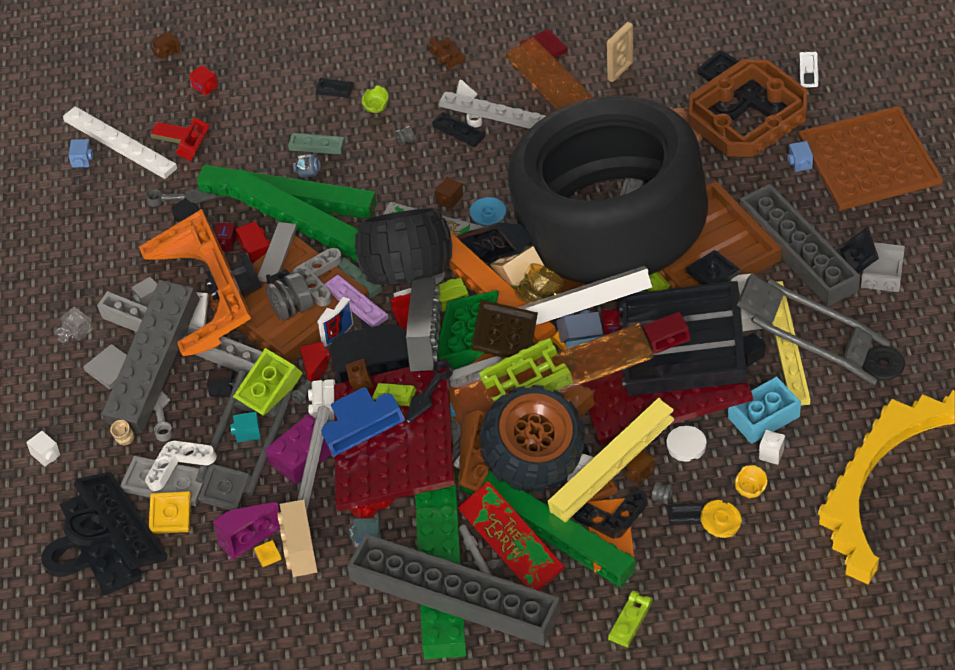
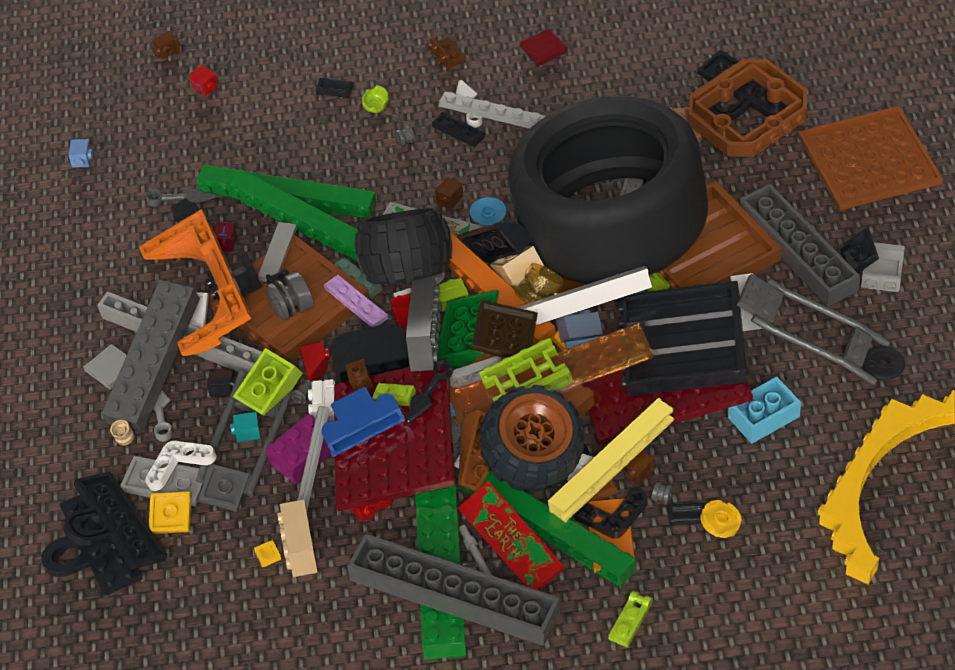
(43, 448): white brick -> none
(74, 324): clear brick -> none
(120, 142): white plate -> none
(144, 291): light grey brick -> none
(168, 132): red tile -> none
(192, 139): red brick -> none
(246, 527): magenta slope -> none
(252, 240): red brick -> none
(307, 166): sand blue head -> none
(316, 143): sand green plate -> none
(328, 259): light grey beam -> none
(335, 321): slope -> none
(363, 527): clear light blue brick -> none
(547, 74): clear orange plate -> none
(610, 321): dark red brick -> none
(620, 52): tan tile -> none
(666, 332): dark red brick -> none
(686, 443): white tile -> none
(713, 269): black tile -> none
(751, 481): yellow hair -> none
(754, 348): black brick -> none
(771, 447): white brick -> none
(789, 355): light yellow plate -> none
(800, 156): medium blue brick -> none
(808, 69): slope -> none

